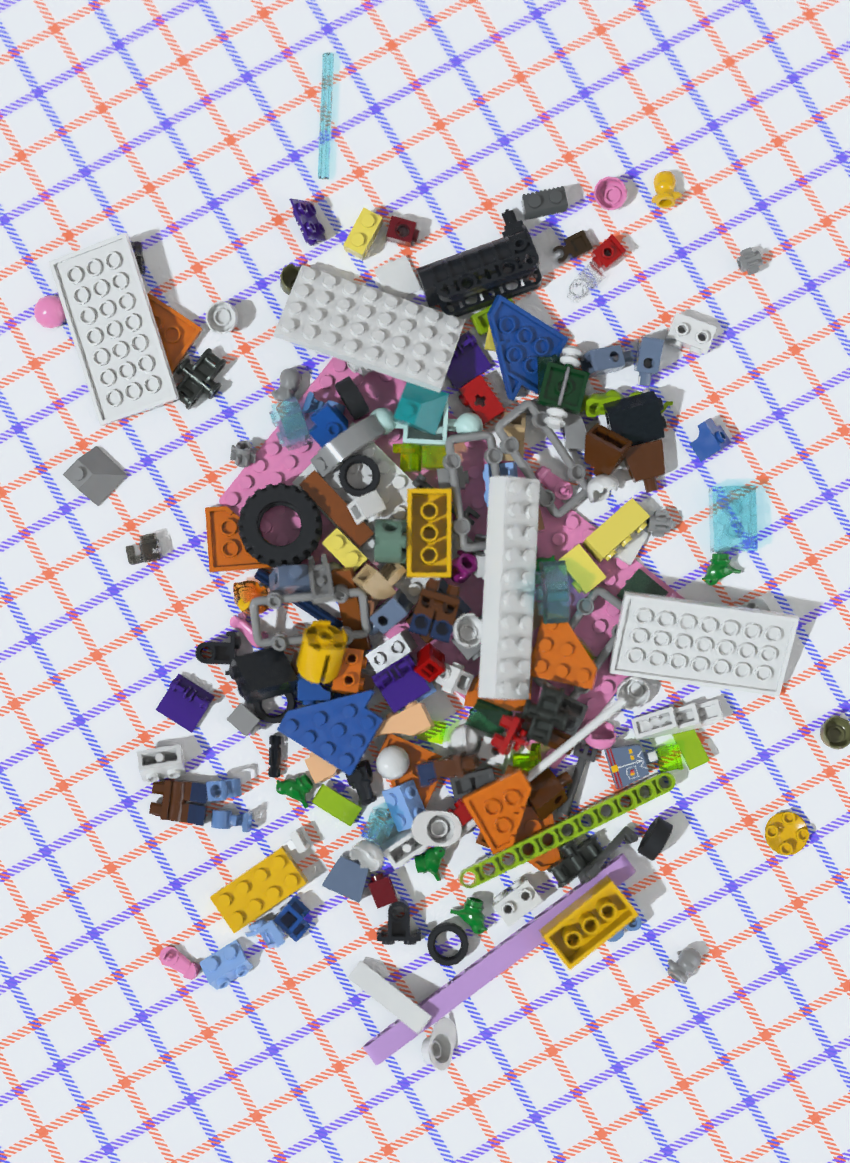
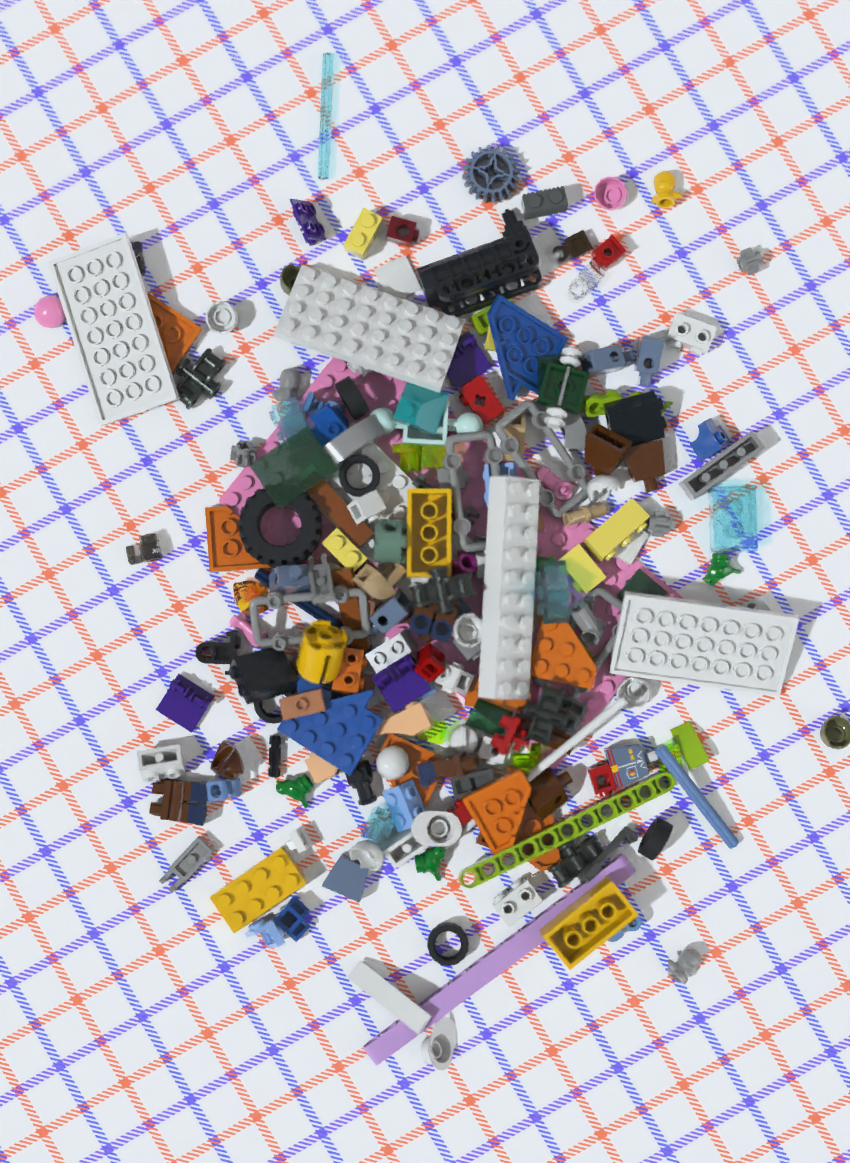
(95, 475): light grey slope -> none
(176, 960): bright pink piece -> none
(188, 862): none -> light grey hinge
(225, 819): medium blue leg -> none
(226, 965): light blue bracket -> none
(227, 761): none -> reddish brown hat
(244, 720): light grey brick -> none
(293, 467): none -> clear green piece
(302, 704): none -> nougat plate
(336, 805): lime slope -> none
(382, 890): dark red brick -> none
(399, 927): black pin -> none
(450, 588): none -> pearl dark grey axle
(472, 914): green animal -> none
(498, 176): none -> sand blue gear
(583, 757): dark grey hinge -> none
(584, 514): none -> tan pin
(591, 626): none -> light grey piece
(601, 770): none -> red brick
(602, 737): bright pink hair -> none
(677, 720): white slope -> none
(696, 796): none -> medium blue axle
(721, 465): none -> light grey brick
(786, 833): yellow dish -> none

